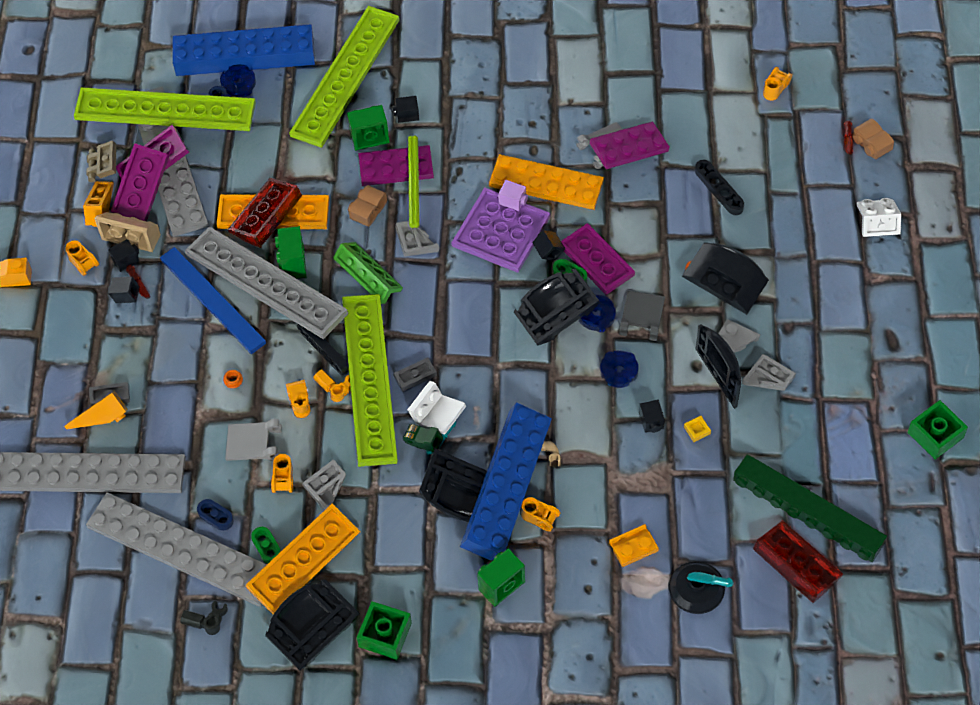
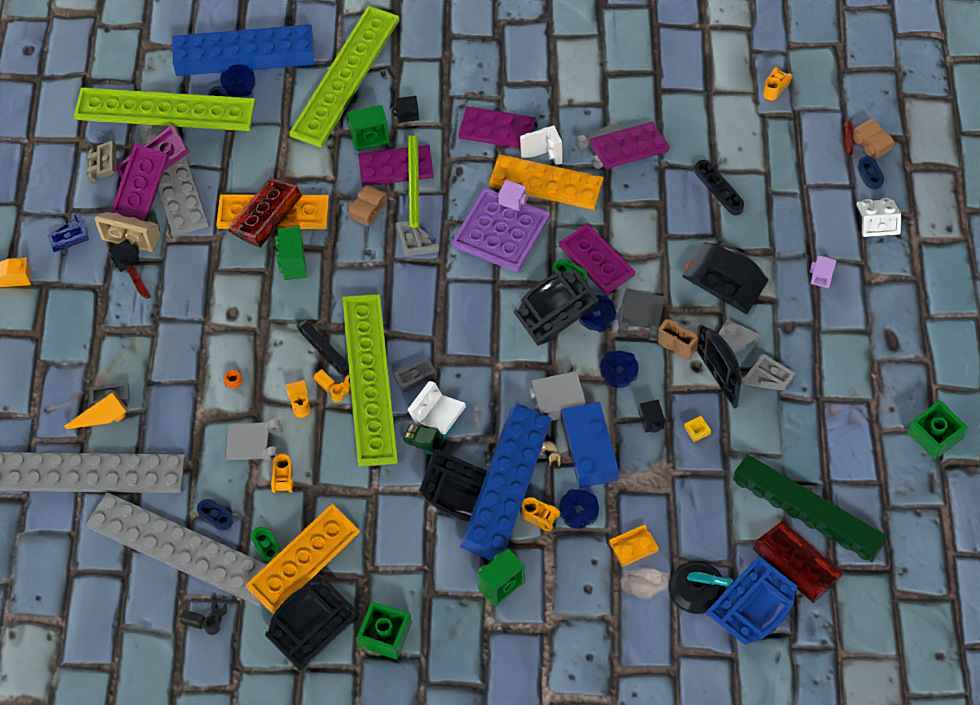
(68, 234): none -> clear blue wing
(83, 259): light orange piece -> none
(97, 201): light orange slope -> none
(123, 289): black brick -> none
(213, 300): blue tile -> none
(267, 282): light grey plate -> none
(325, 484): light grey wing -> none
(366, 271): bright green fence -> none
(495, 127): none -> magenta plate
(541, 142): none -> white bracket
(548, 245): black brick -> none
(556, 393): none -> light grey brick
(579, 498): none -> clear blue plate
(589, 445): none -> blue brick
(675, 338): none -> medium nougat brick
(754, 602): none -> blue slope
(822, 271): none -> lavender brick
(871, 174): none -> dark blue plate

